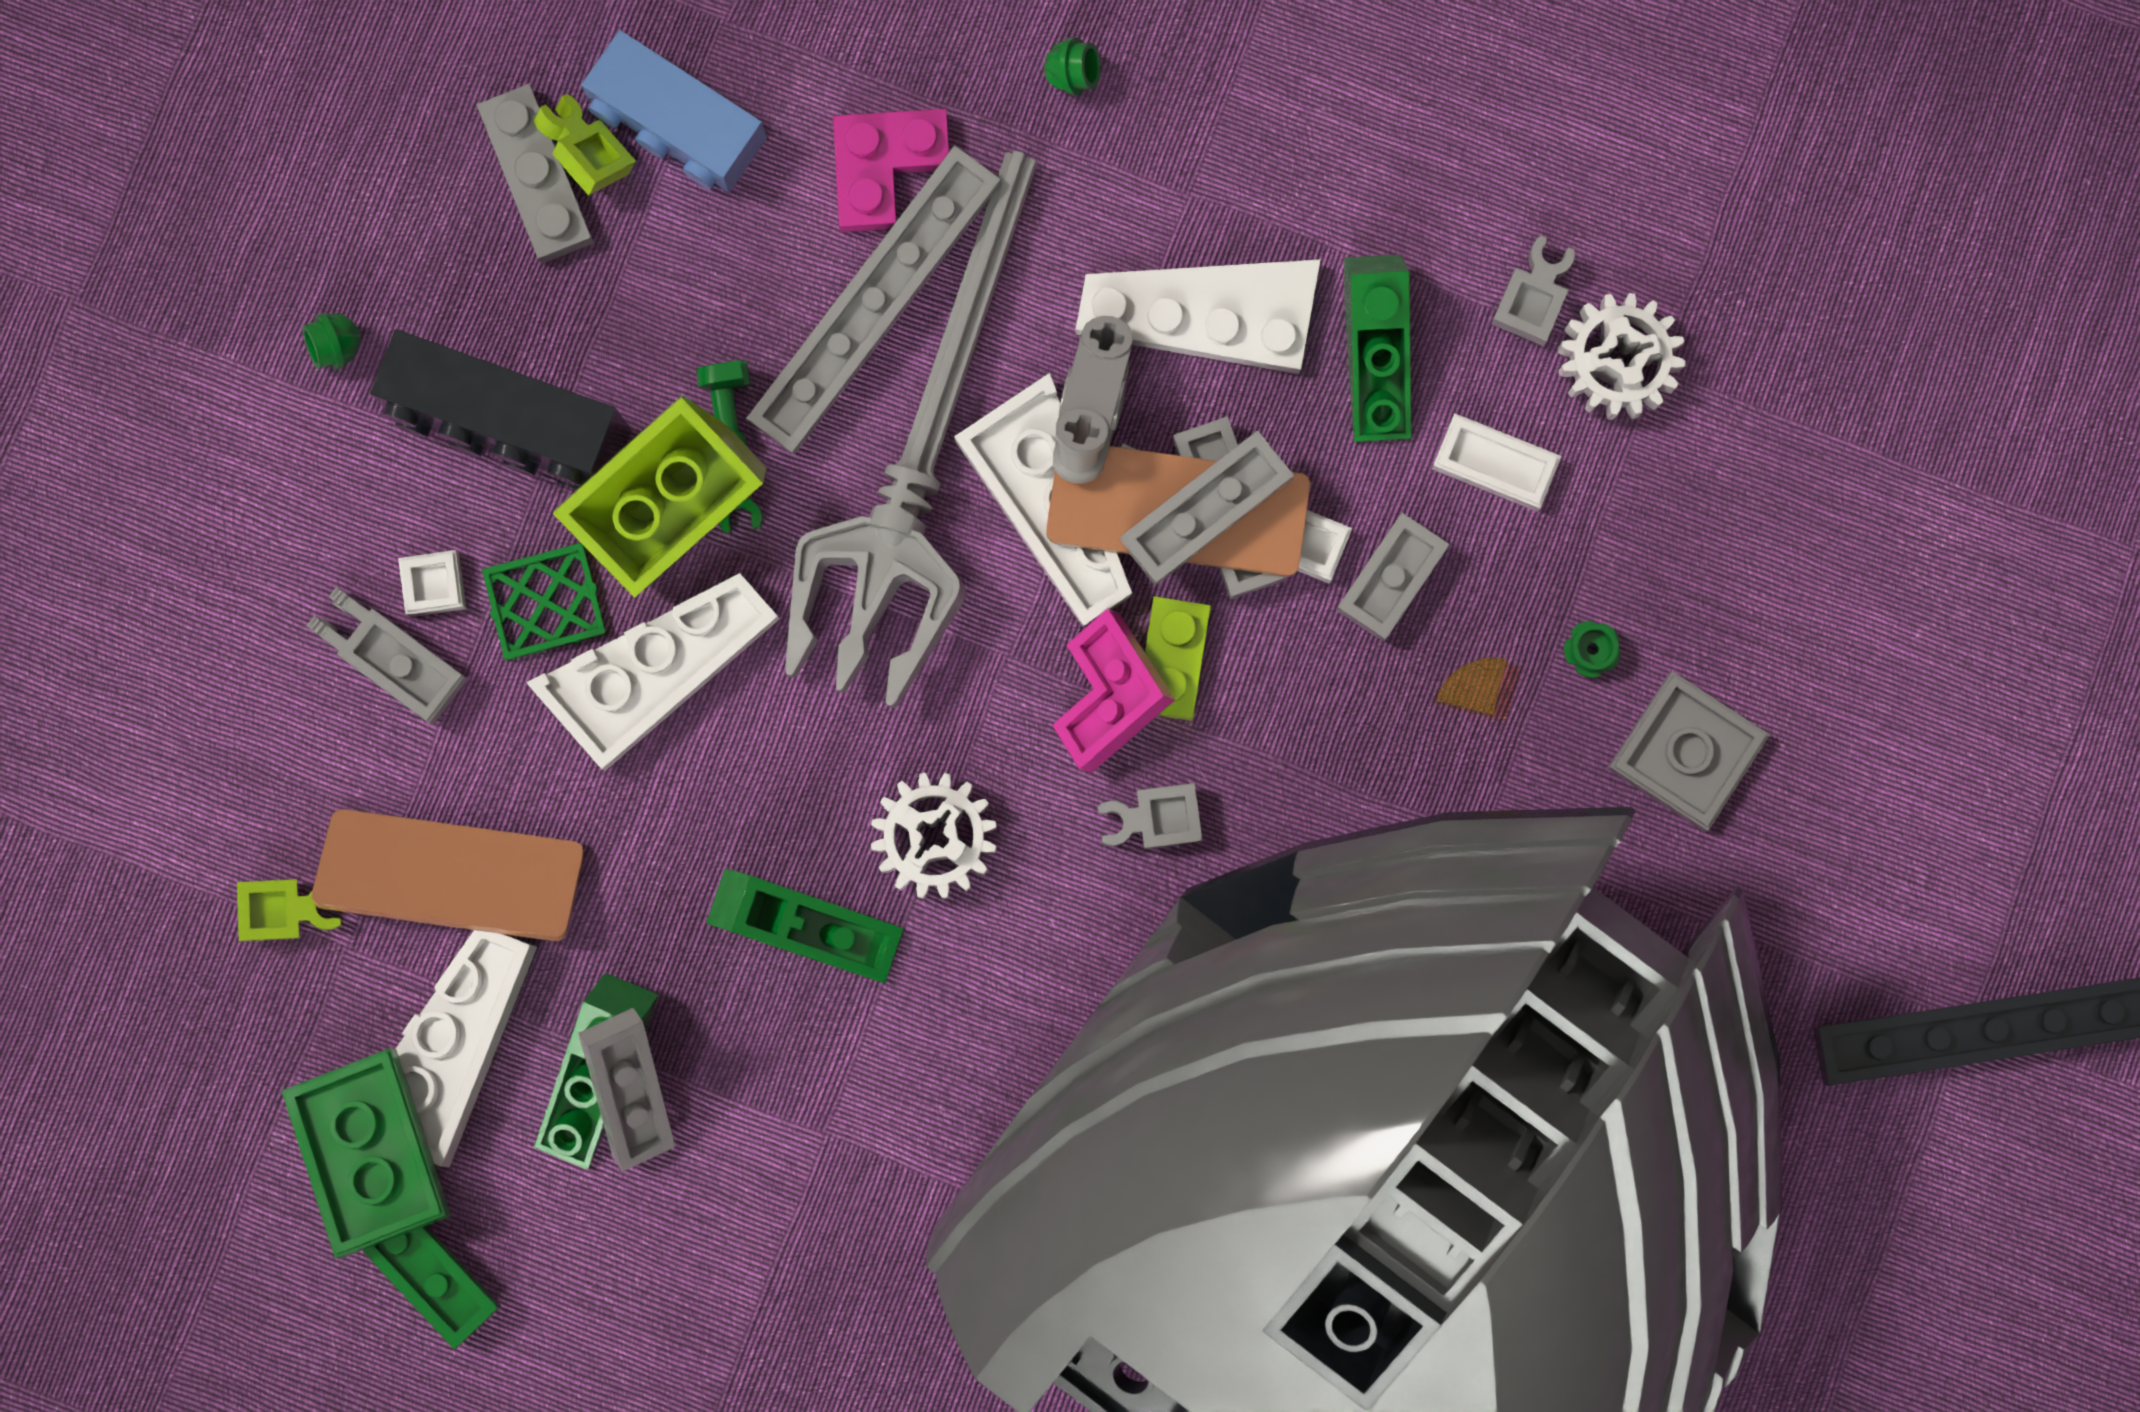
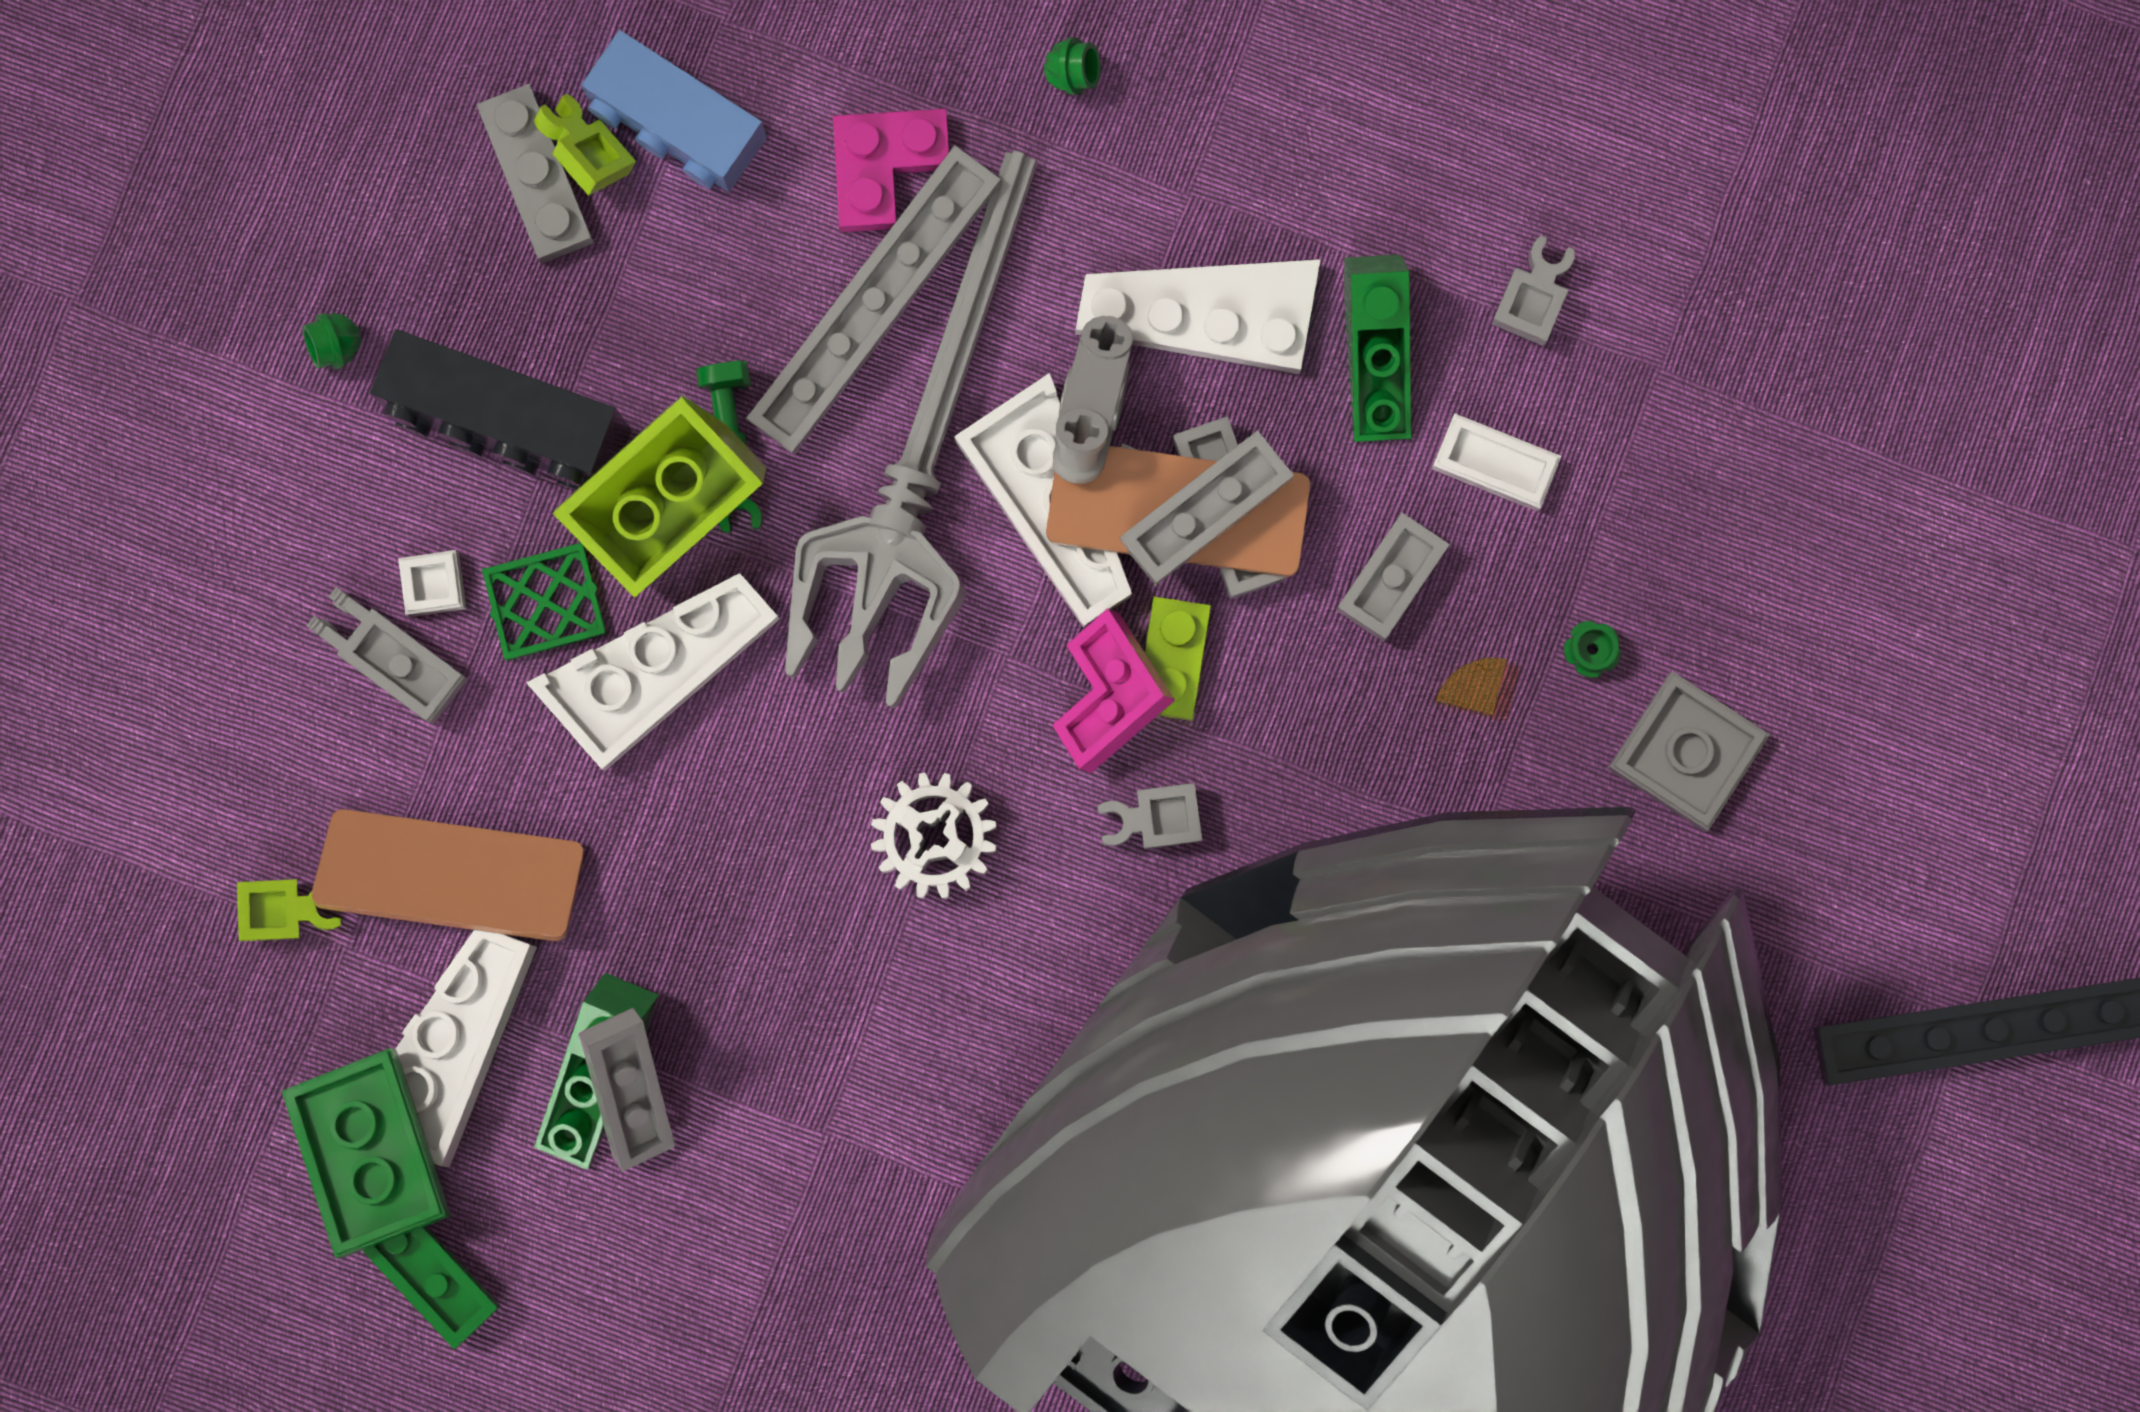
(804, 925): green slope -> none
(1322, 546): white tile -> none
(1626, 380): white gear -> none

